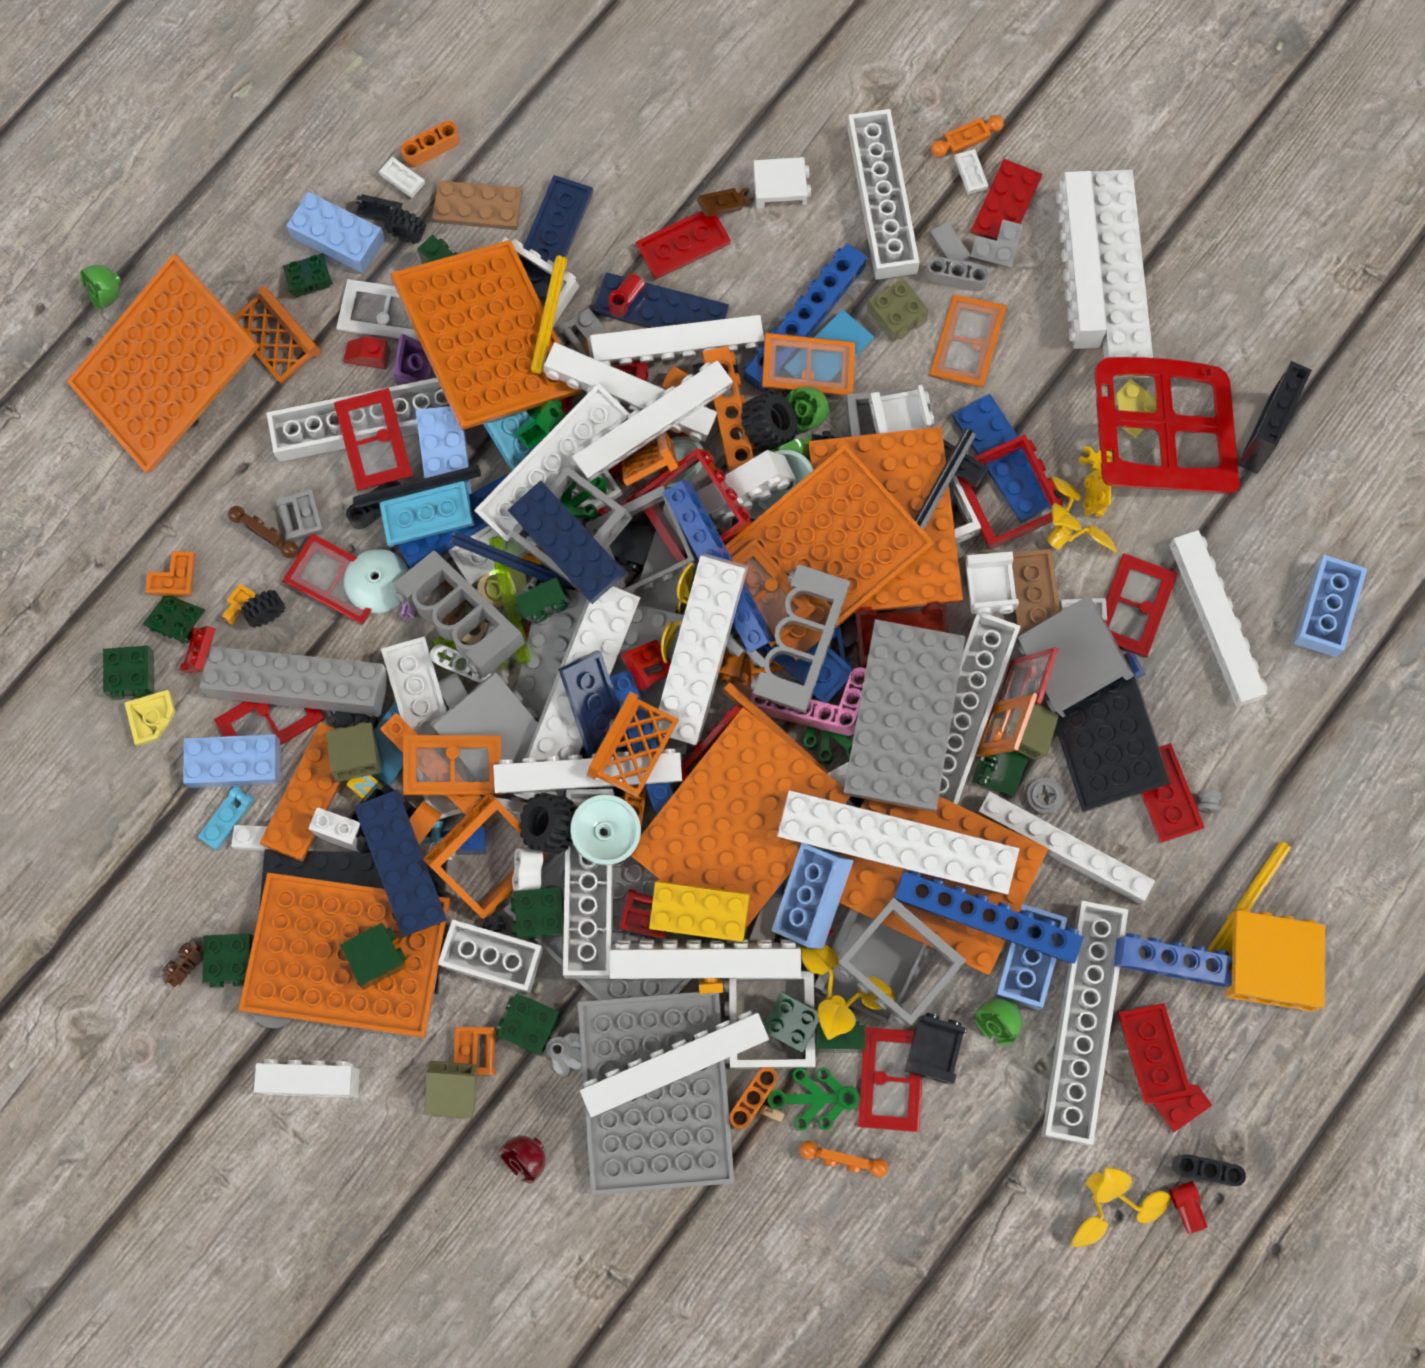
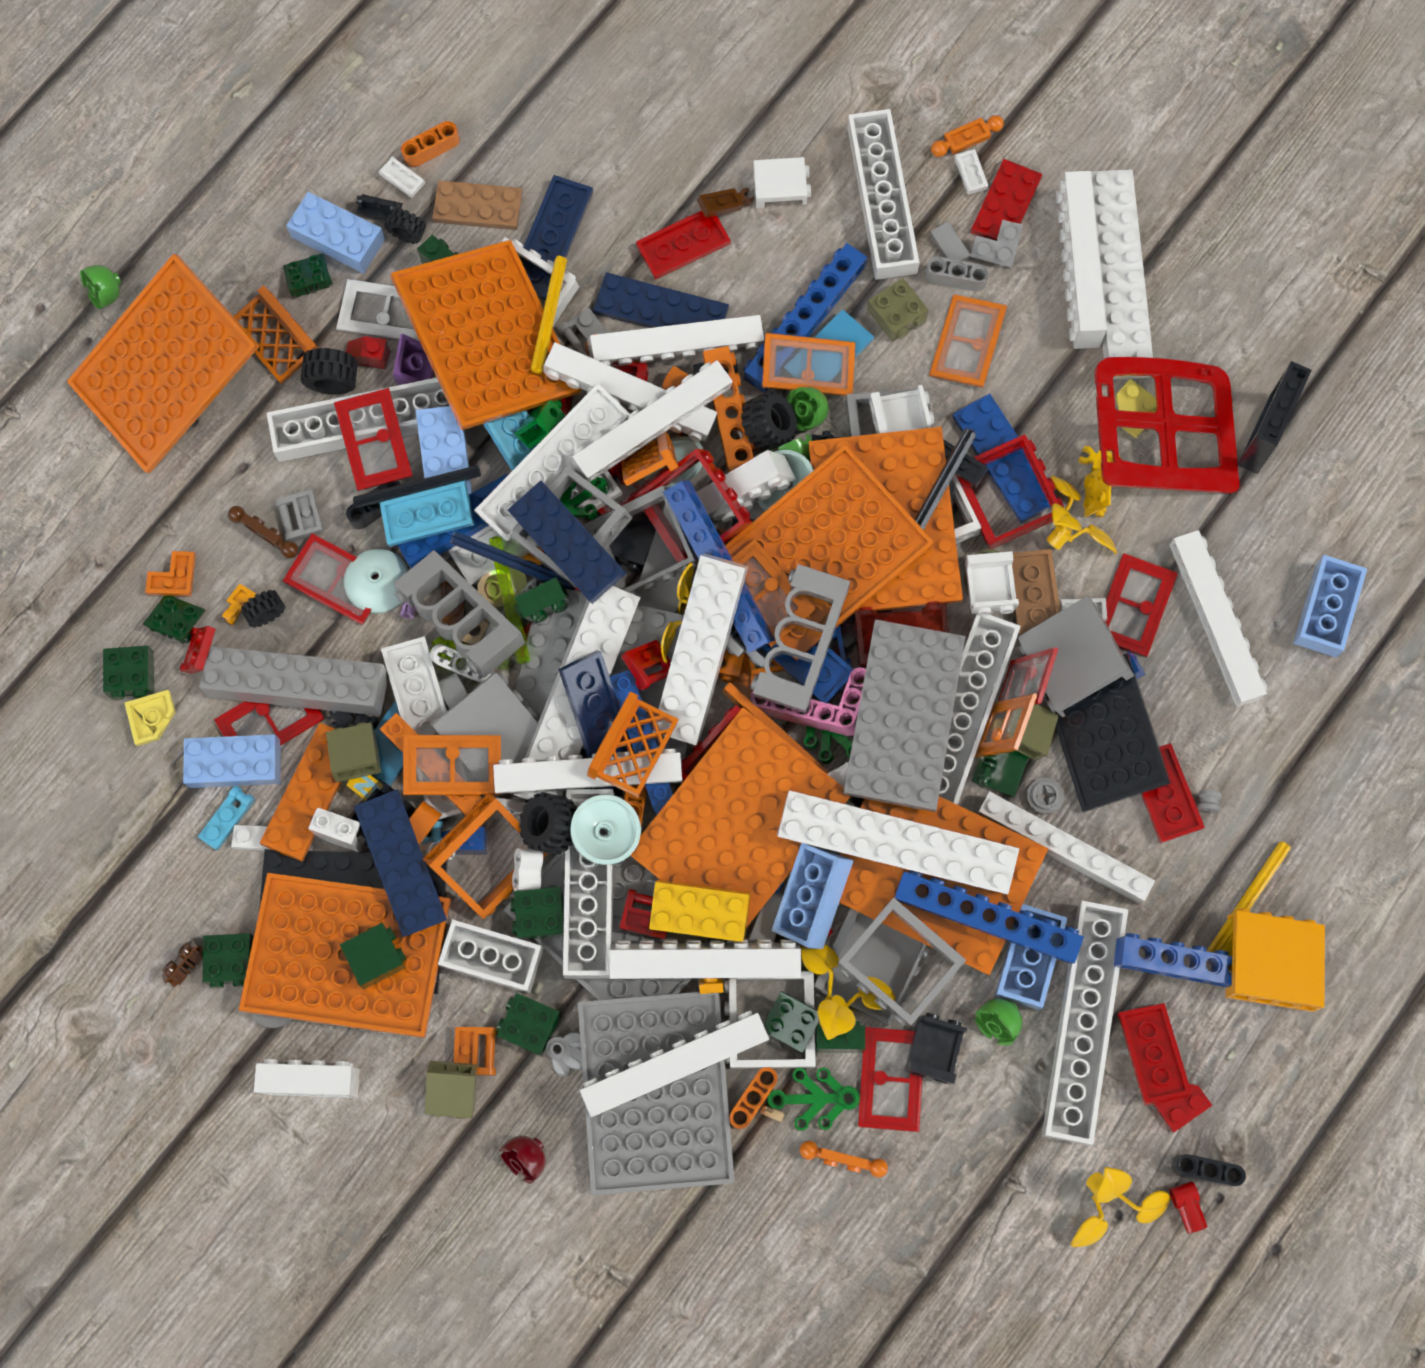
(329, 371): none -> black tyre
(494, 923): black plate -> none
(626, 294): red piece -> none

